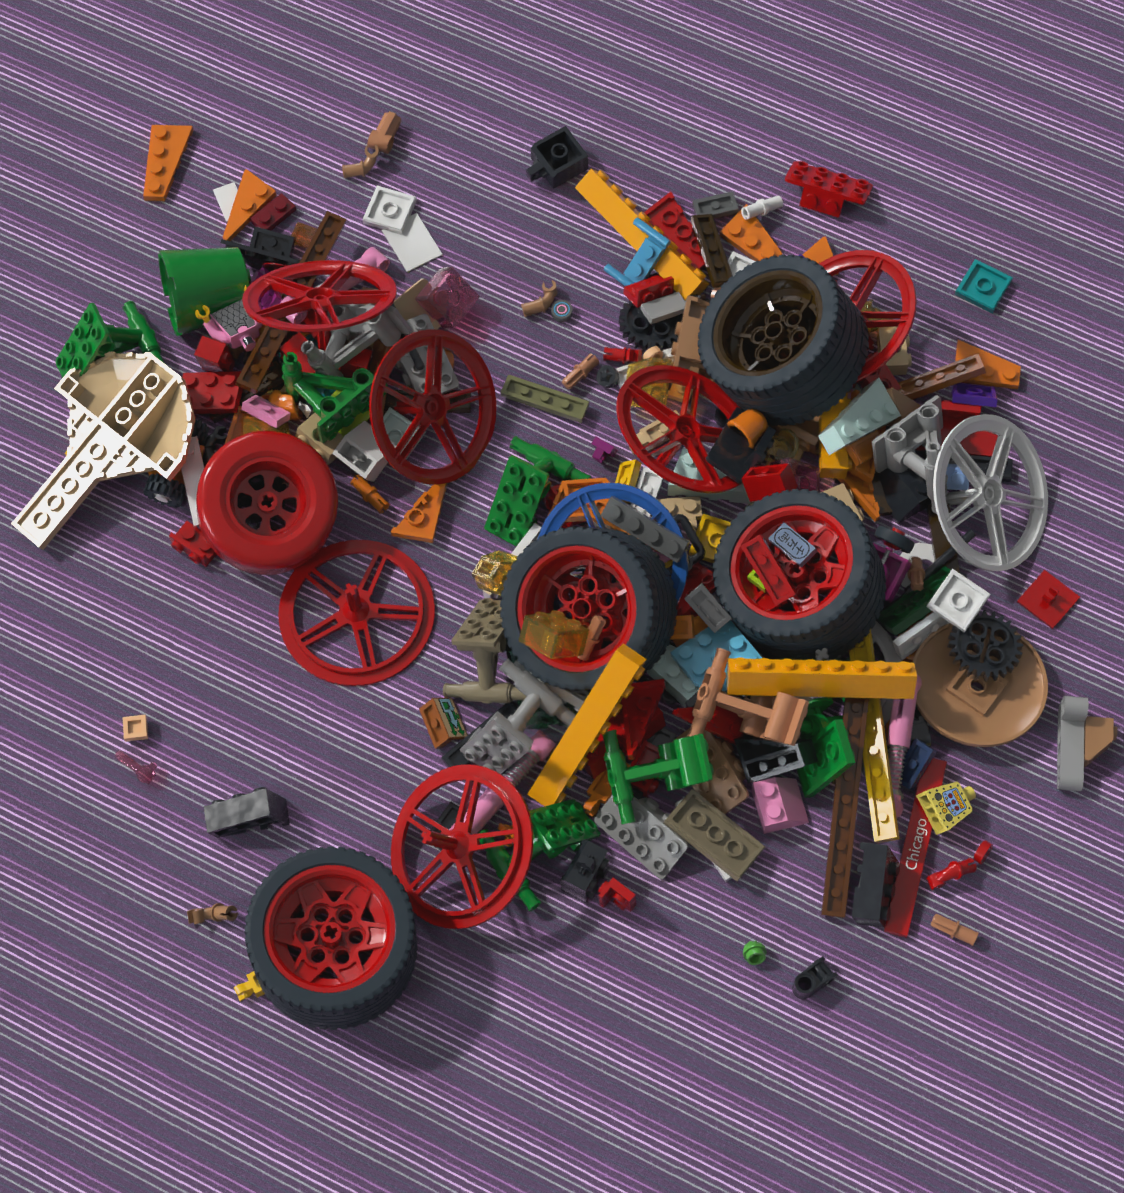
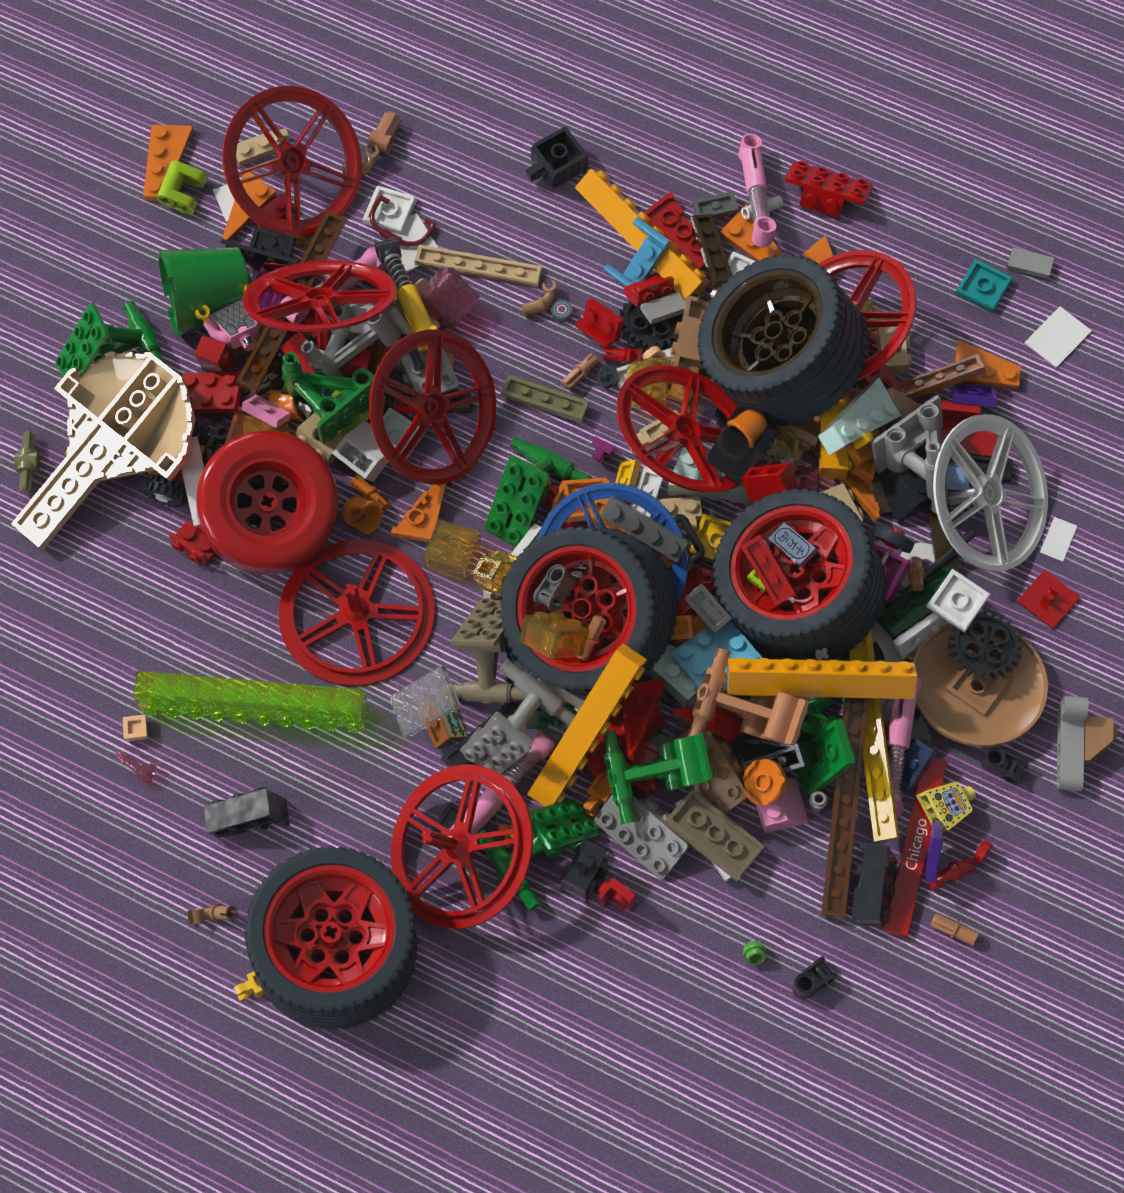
(27, 461): none -> olive axle
(175, 176): none -> lime connector
(251, 701): none -> clear neon green brick
(257, 147): none -> tan hinge
(292, 159): none -> red wheel
(356, 507): none -> orange hair
(388, 235): none -> dark red piece
(407, 294): none -> piece
(424, 702): none -> clear plate
(452, 550): none -> clear yellow brick
(479, 265): none -> tan tile
(556, 588): none -> dark grey piece
(600, 323): none -> red bracket
(756, 189): none -> bright pink piece
(764, 782): none -> orange tile
(819, 797): none -> light grey pin
(864, 440): none -> yellow tile
(933, 851): none -> dark purple tile
(1006, 765): none -> black piece
(1030, 263): none -> light grey tile
(1057, 337): none -> white window
(1058, 539): none -> white sticker

